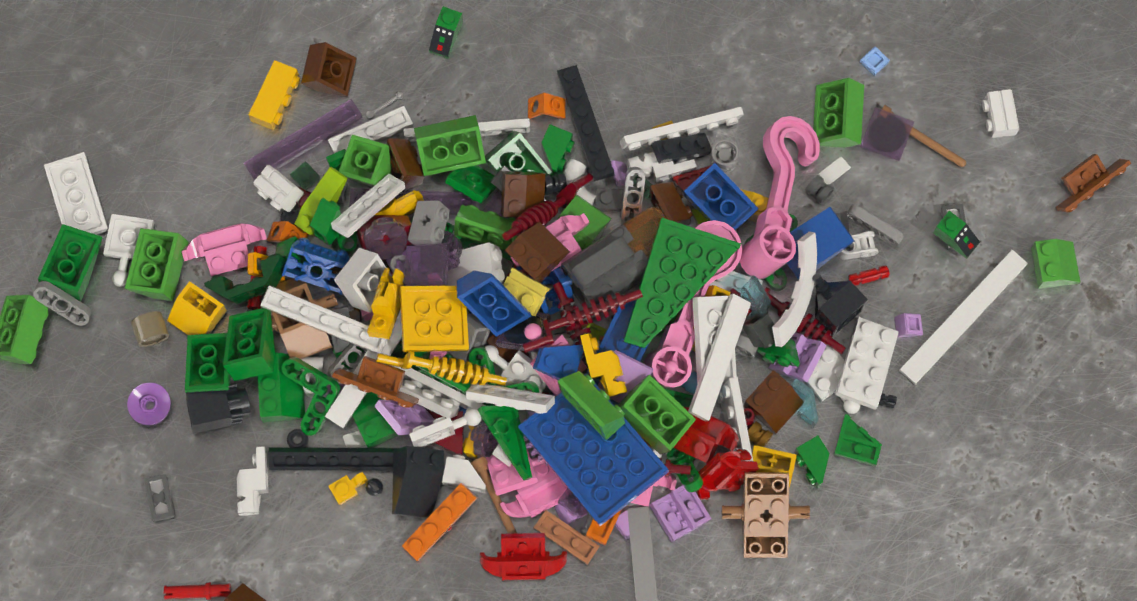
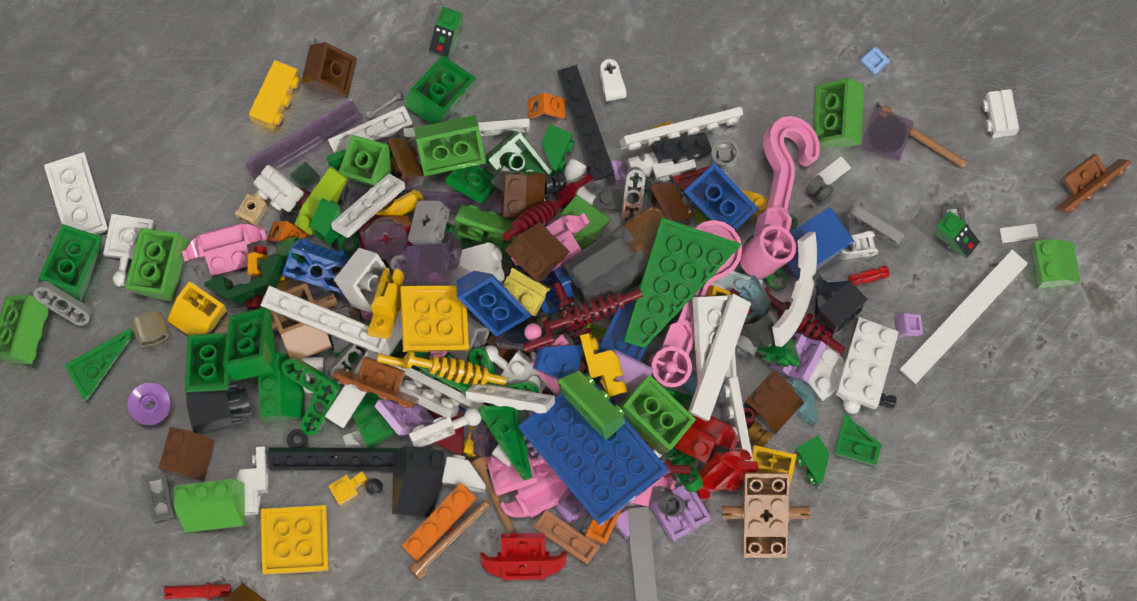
(93, 365): none -> green wing
(186, 454): none -> reddish brown slope
(210, 505): none -> bright green slope
(251, 216): none -> tan brick
(294, 540): none -> yellow plate
(418, 568): none -> medium nougat piece
(439, 91): none -> green slope
(612, 84): none -> white piece
(669, 506): none -> dark grey wheel
(1019, 233): none -> white sticker

